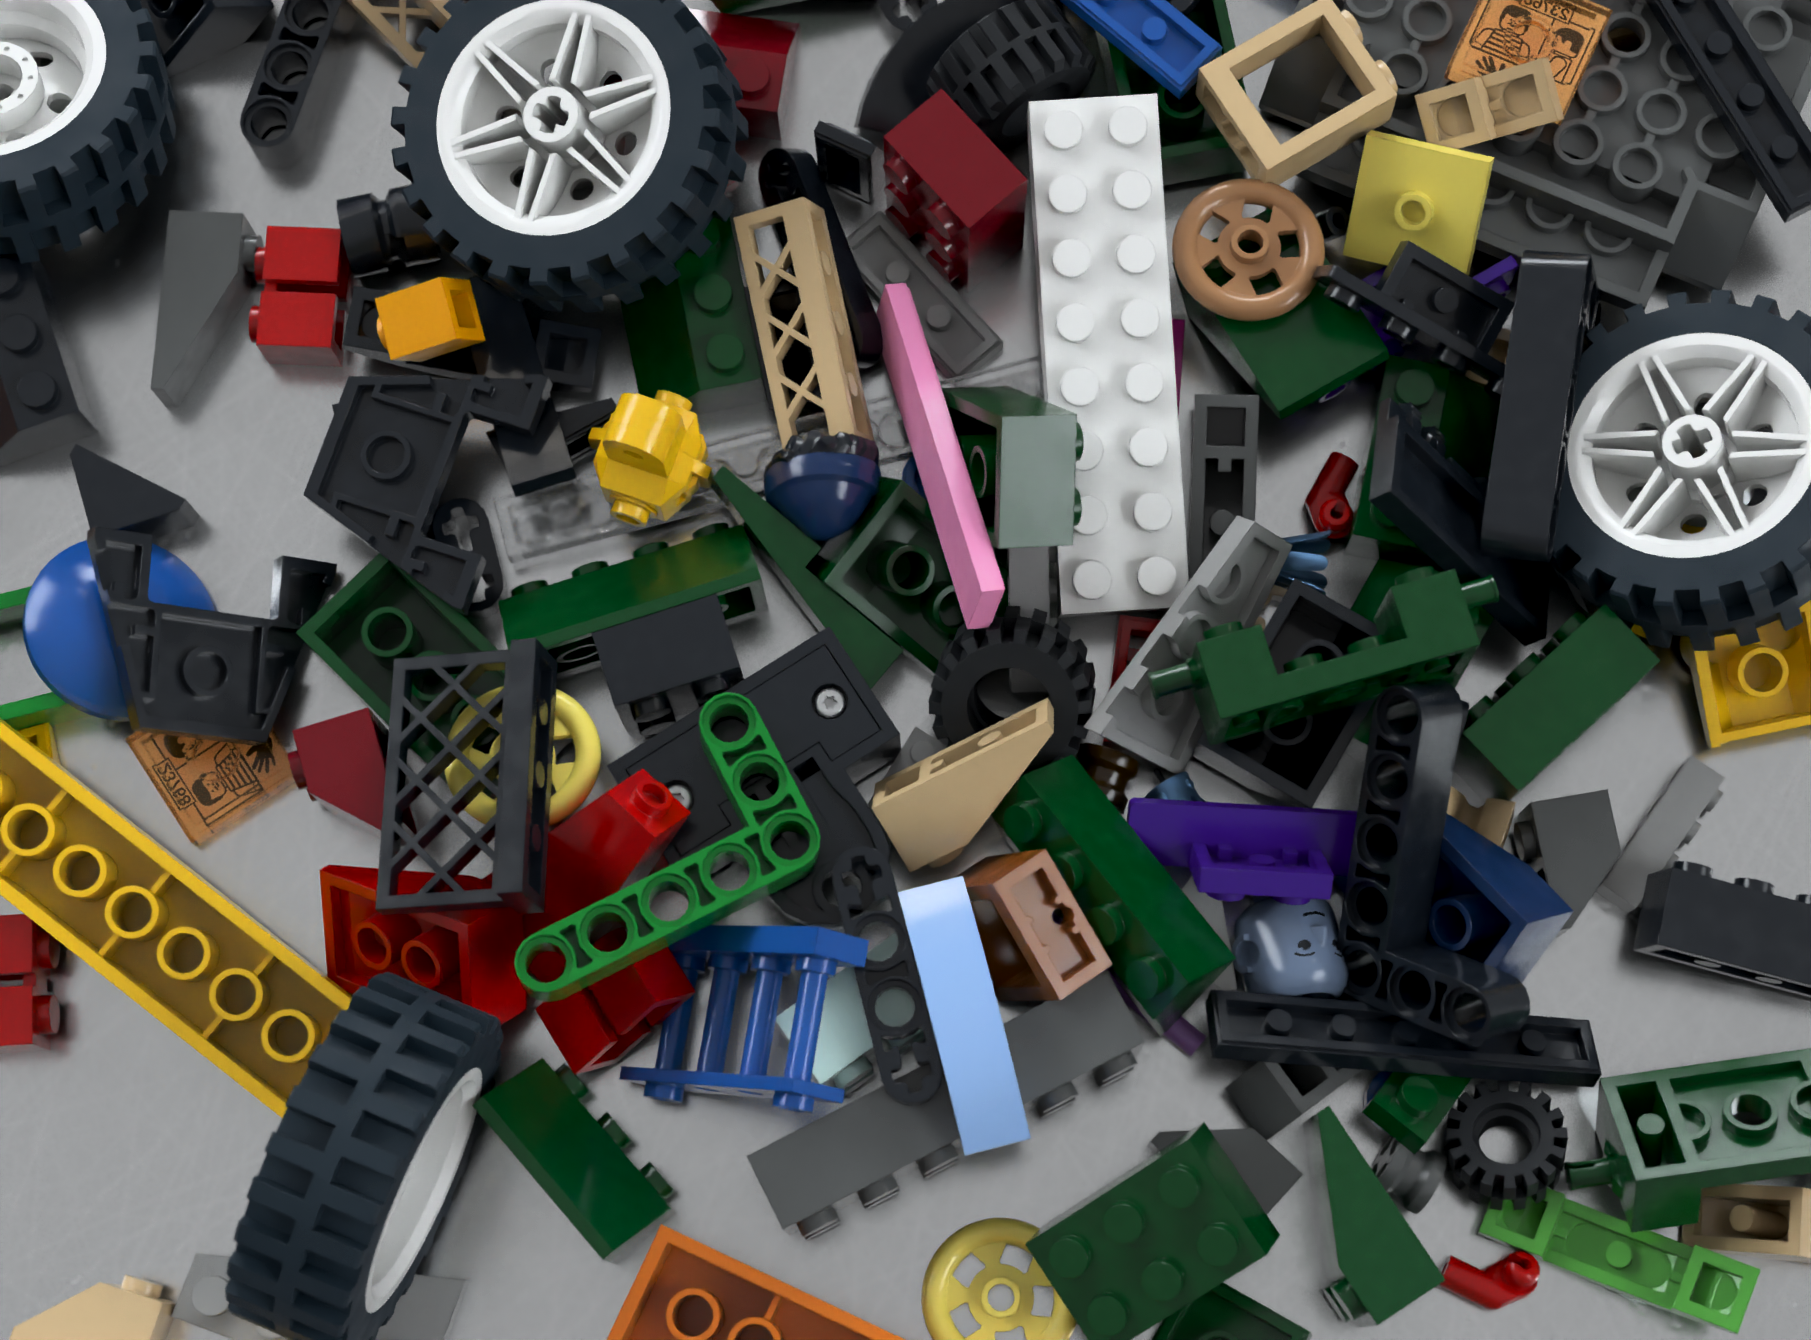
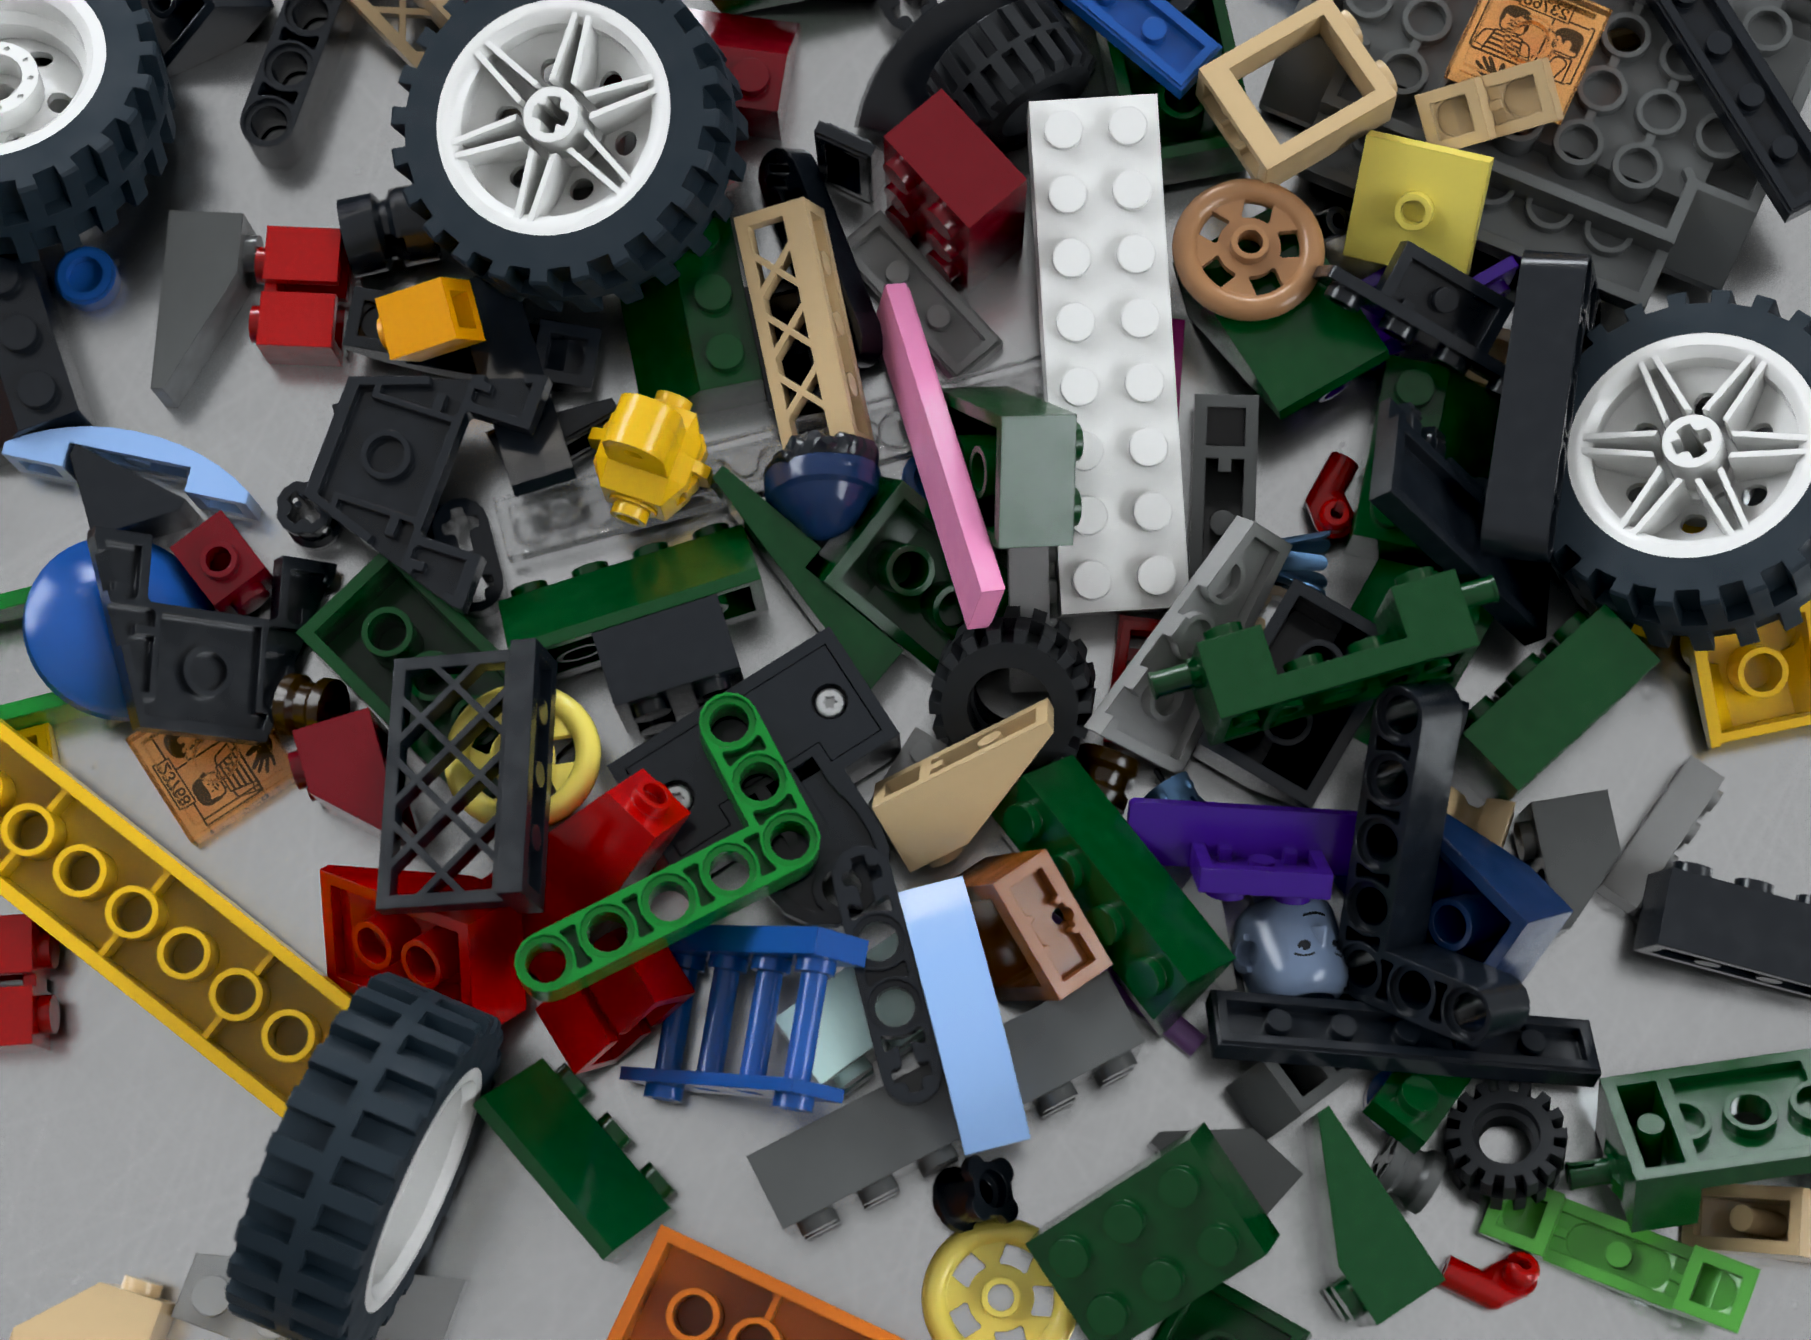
(87, 278): none -> blue tile
(207, 484): none -> light blue slope
(224, 566): none -> dark red brick
(301, 530): none -> black bush
(304, 703): none -> dark brown wheel
(975, 1193): none -> black brick

